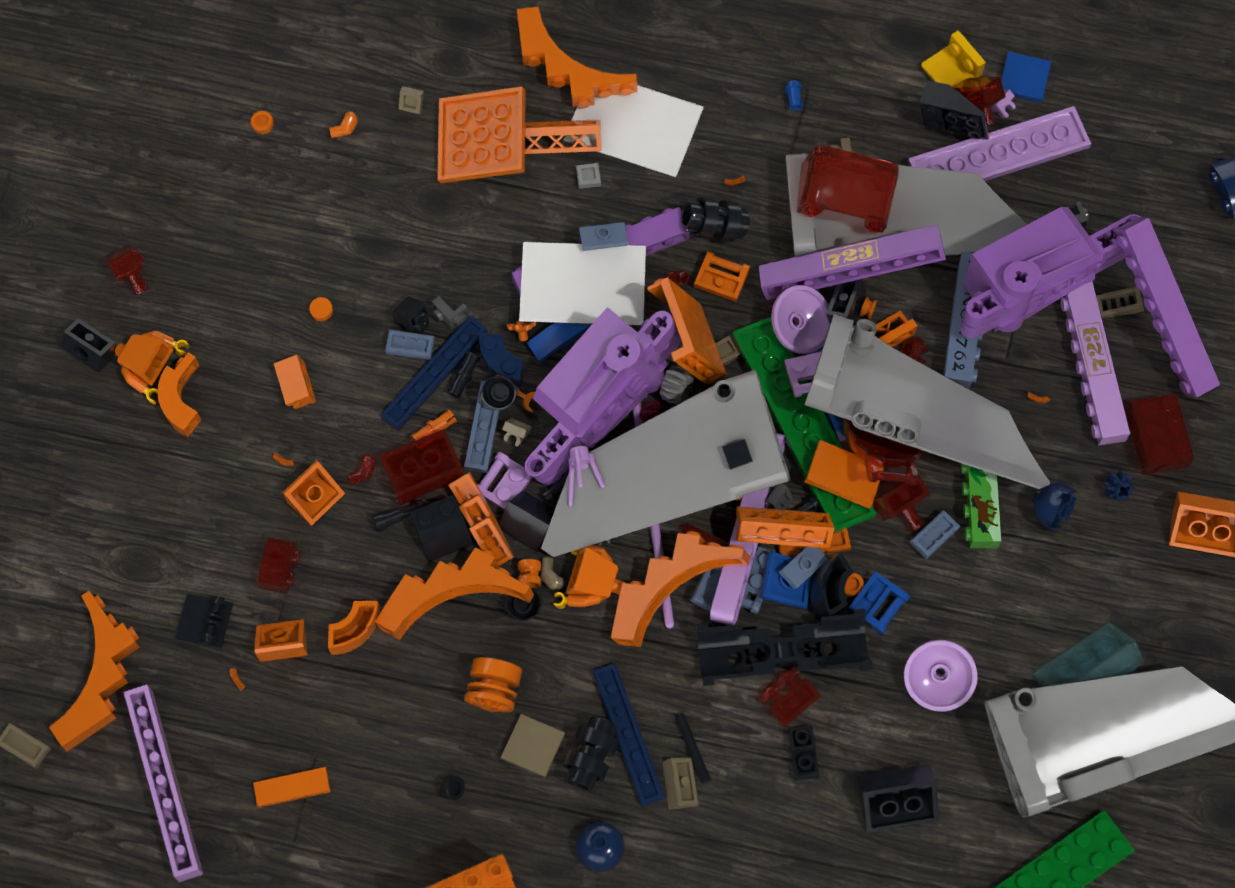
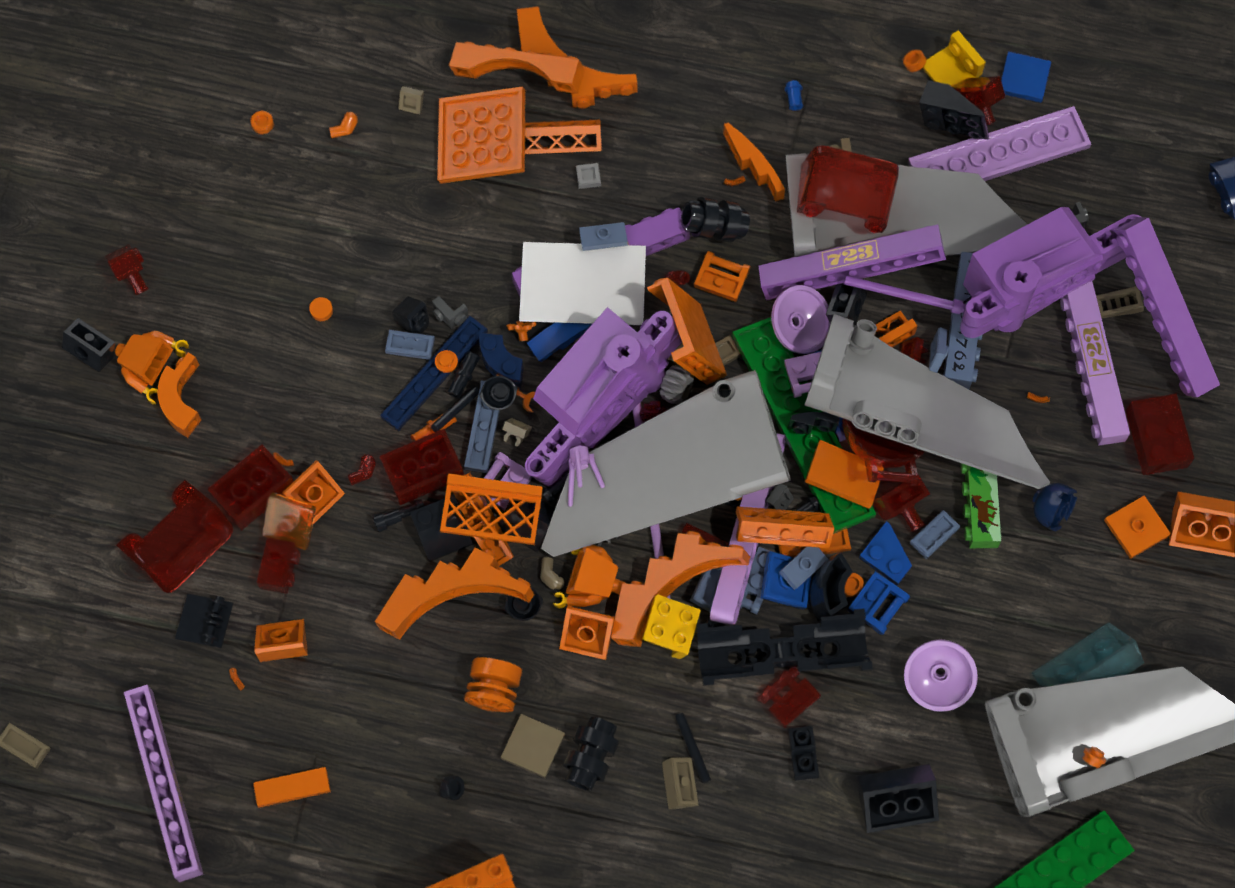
(91, 710): orange arch -> none
(180, 540): none -> clear red windscreen
(246, 488): none -> clear red brick
(289, 520): none -> clear orange plate
(294, 382): orange hinge -> none
(354, 629): orange brick -> none
(446, 361): none -> orange plate
(455, 409): none -> black bar
(476, 60): none -> orange arch
(494, 489): none -> orange fence
(529, 571): orange wheel -> none
(586, 633): none -> orange slope
(600, 846): dark blue cylinder -> none
(628, 735): dark blue tile -> none
(643, 128): white sticker -> none
(671, 625): none -> yellow bracket
(737, 454): black tile -> none
(750, 157): none -> orange slope
(804, 422): none -> black slope
(868, 308): orange bush -> none
(887, 555): none -> blue wing
(914, 60): none -> orange tile
(938, 349): none -> sand blue plate
(956, 306): none -> medium lavender bar
(1000, 106): lavender tile -> none
(1094, 756): none -> orange plate
(1118, 485): dark blue gear -> none
(1137, 527): none -> orange plate

